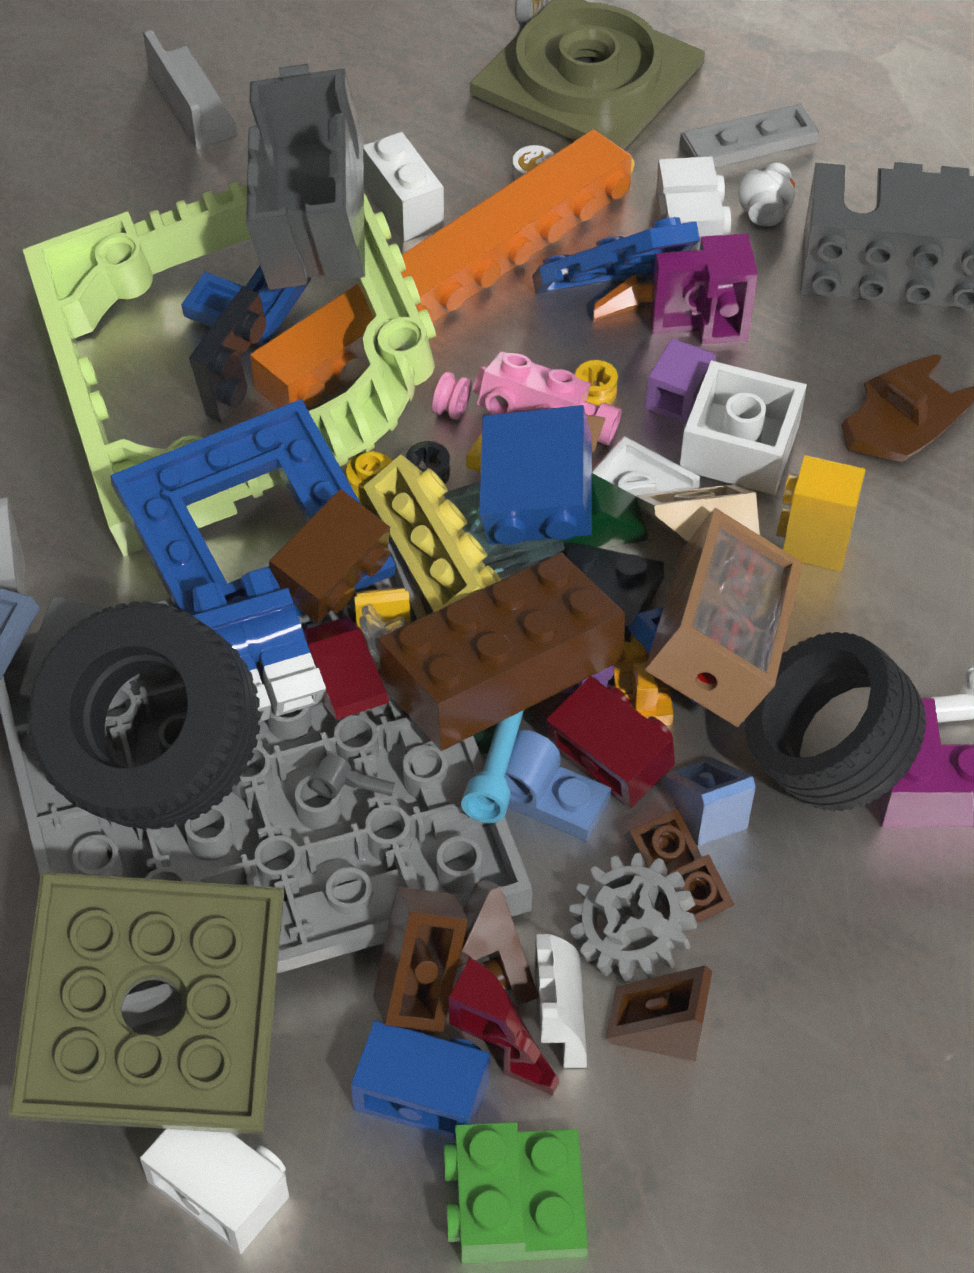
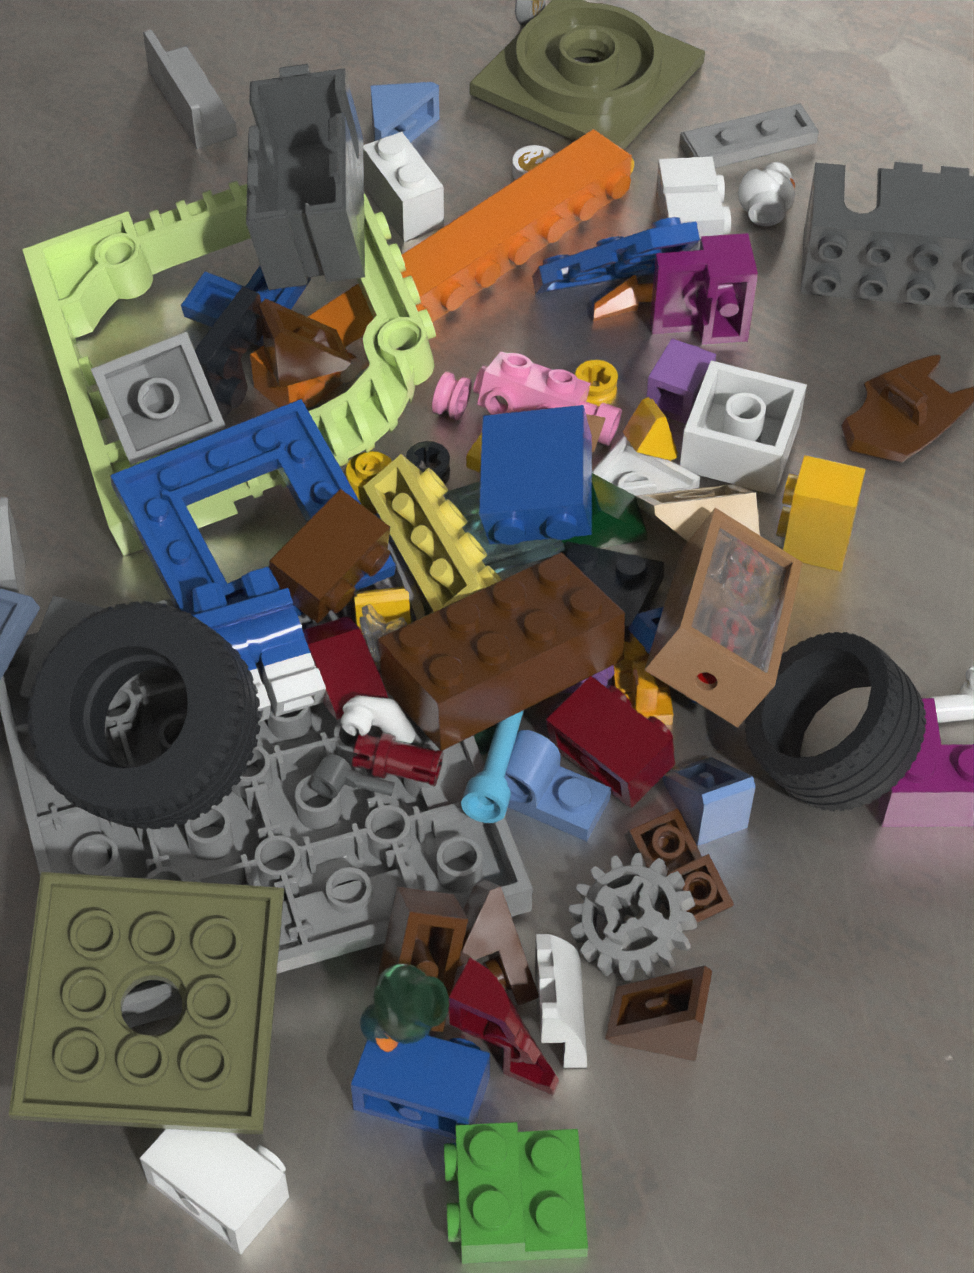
(158, 398): none -> light grey slope
(299, 345): none -> reddish brown slope
(367, 711): none -> white arm
(397, 759): none -> dark red pin
(404, 109): none -> medium blue slope
(404, 1007): none -> clear green animal
(650, 431): none -> yellow slope

